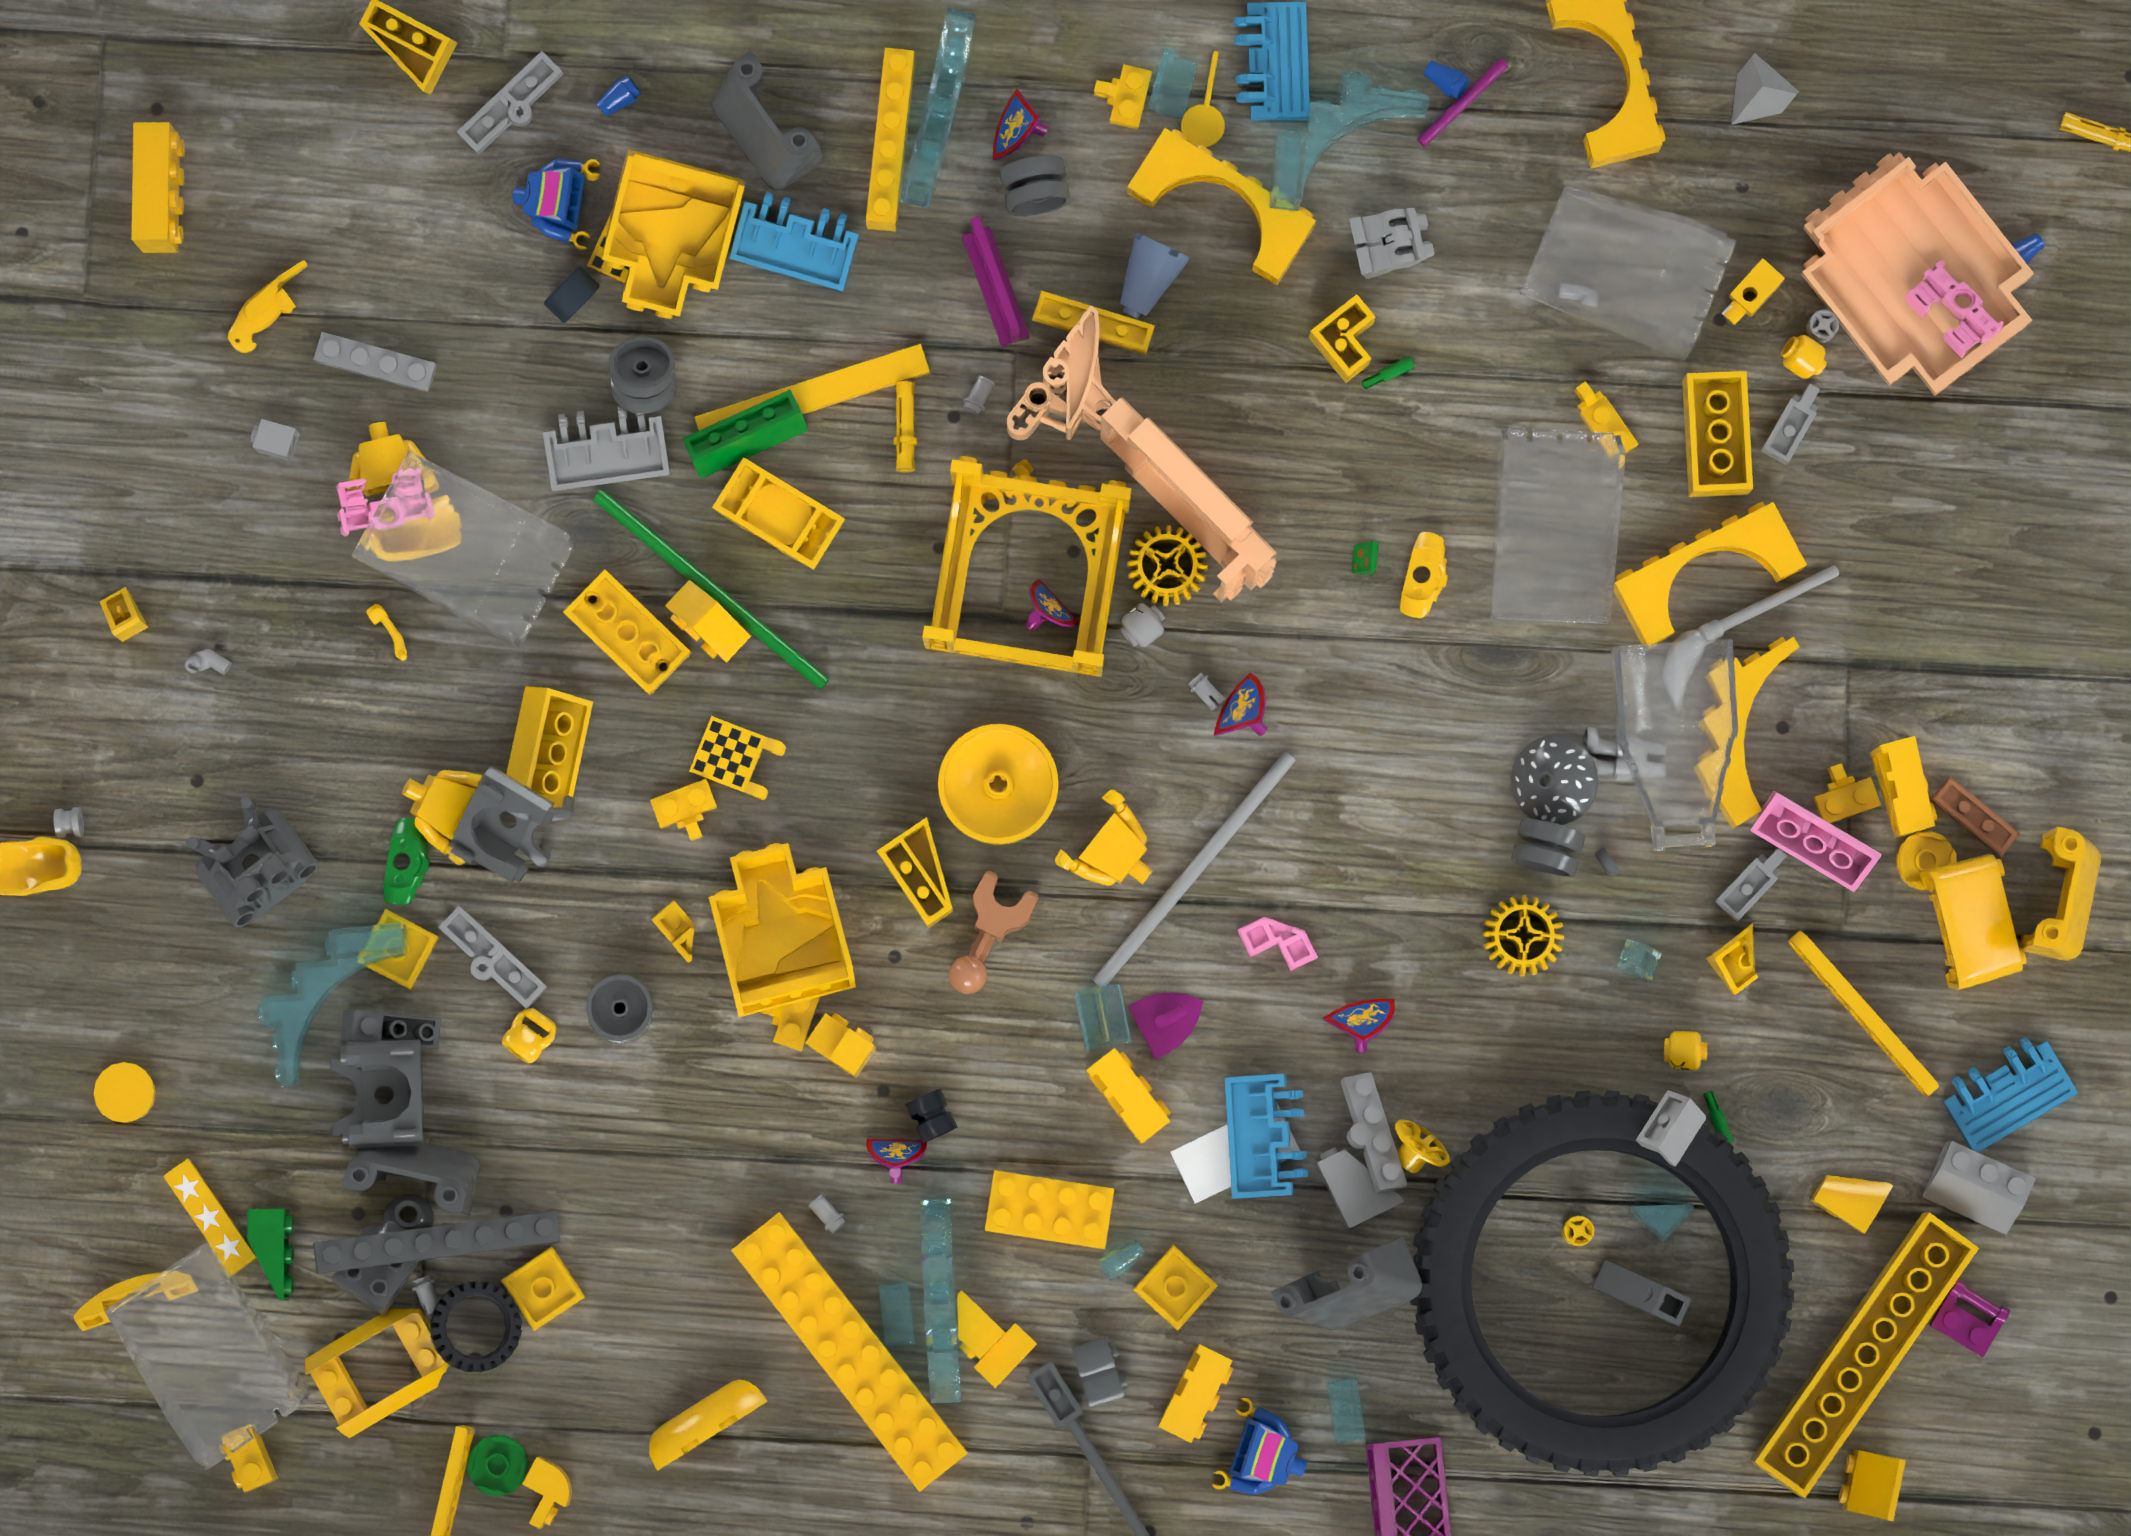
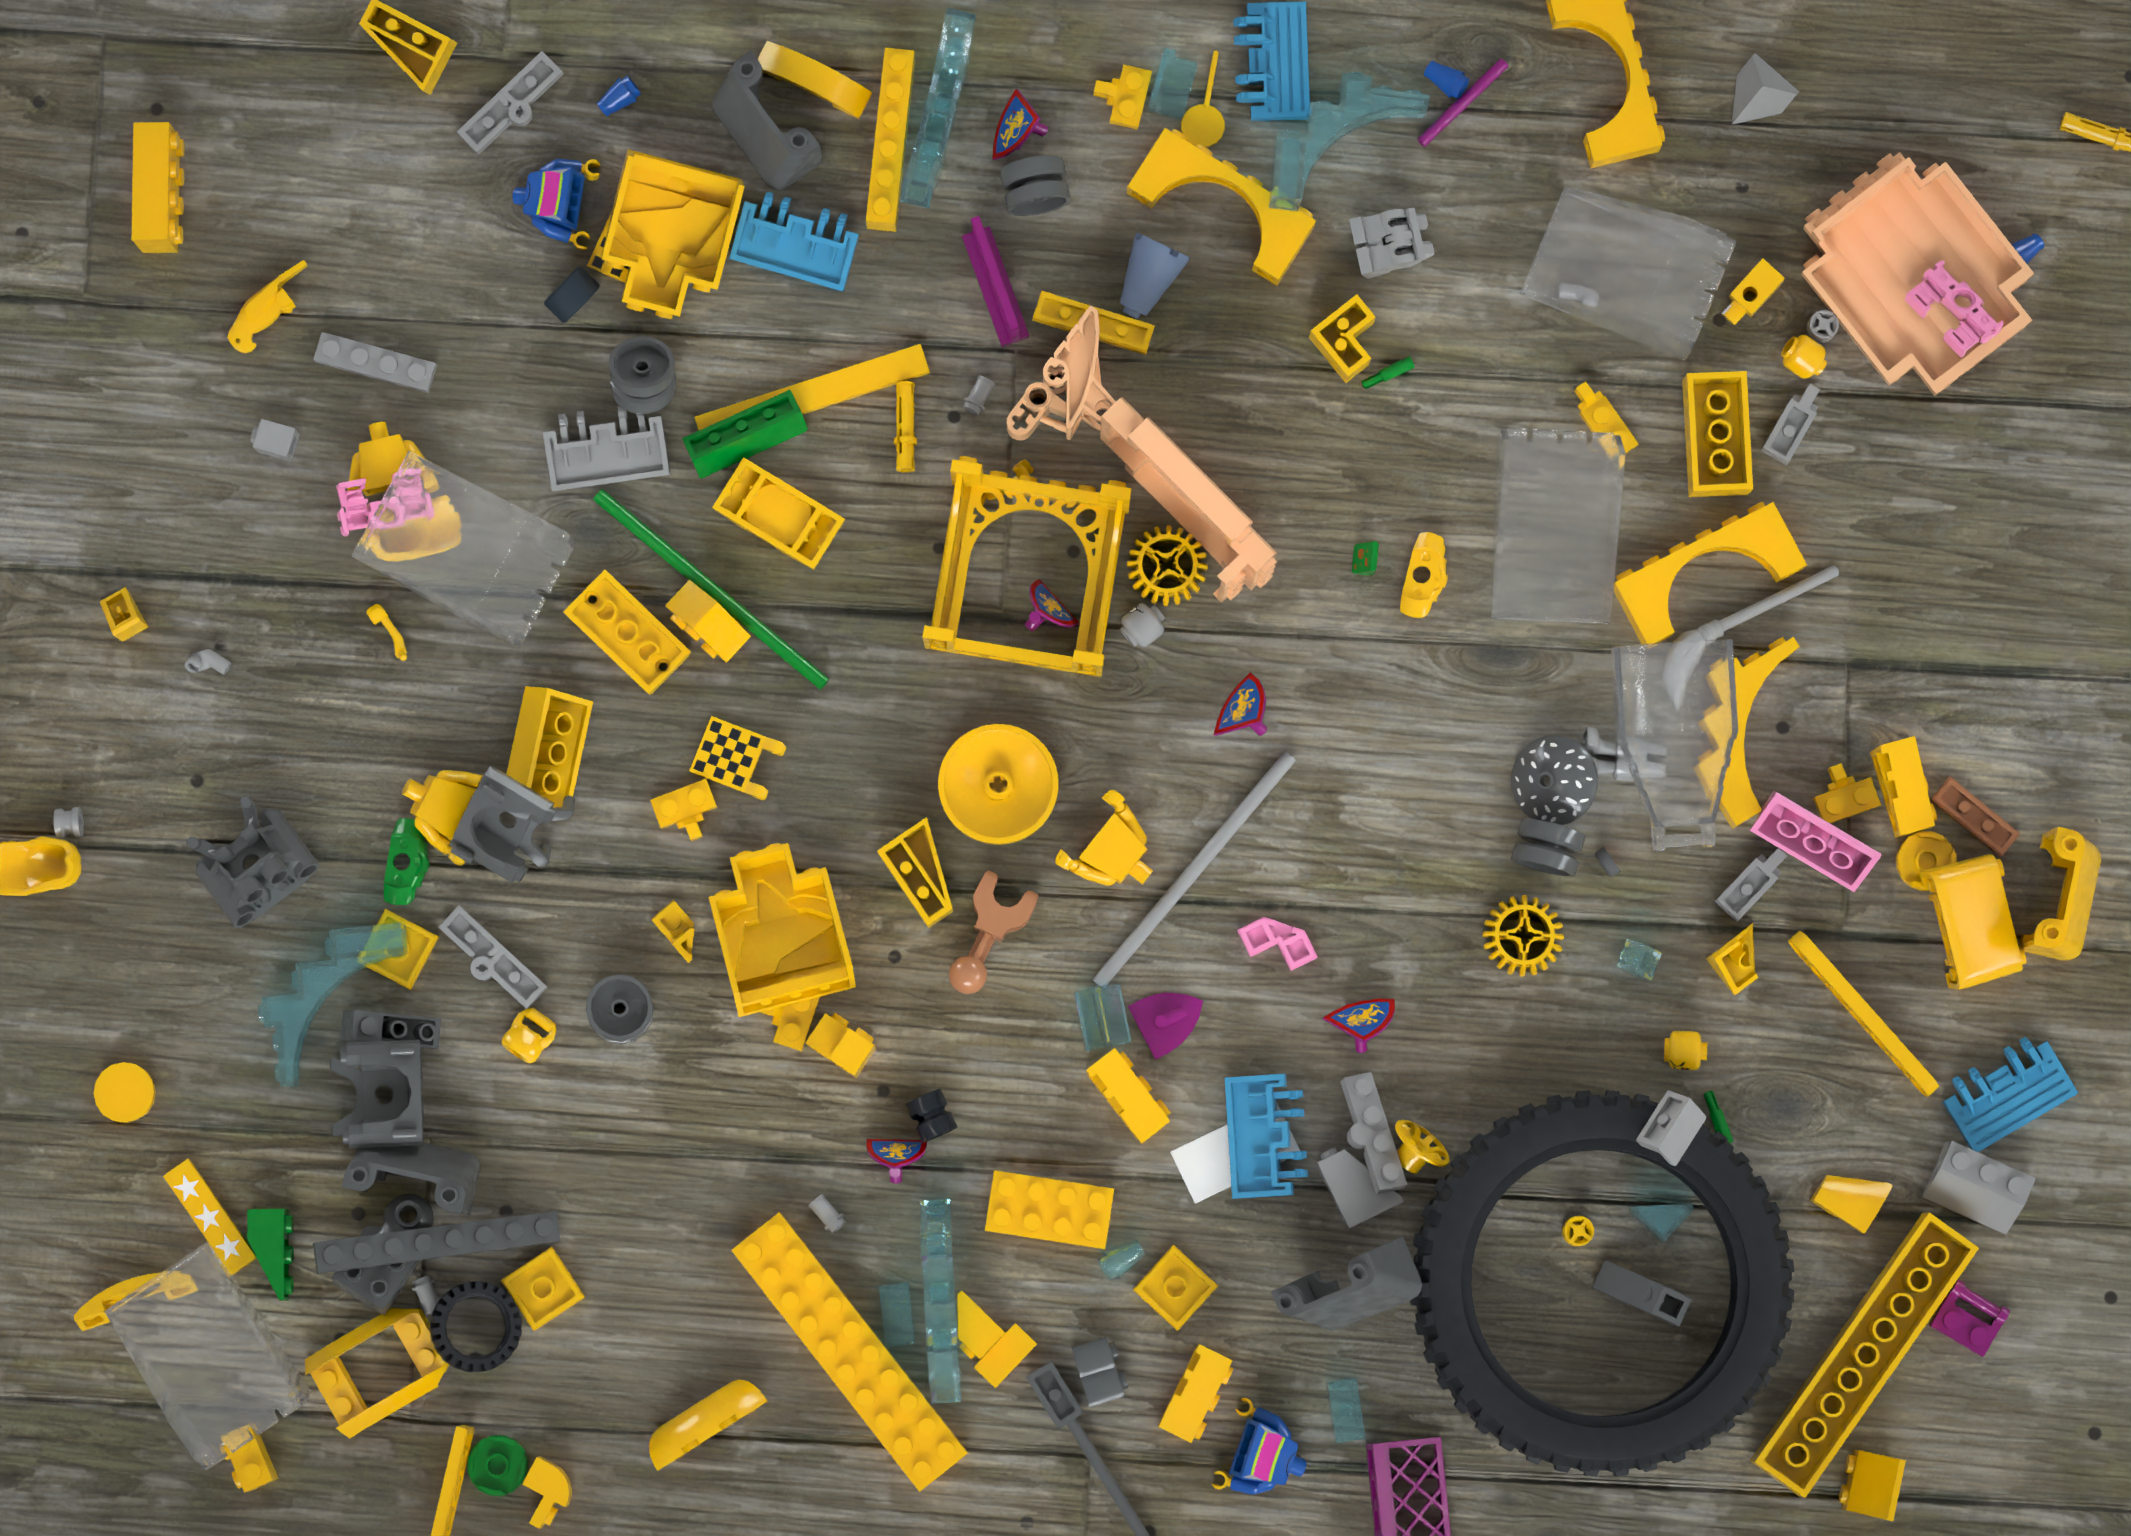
(814, 78): none -> yellow slope
(1204, 689): light grey pin -> none

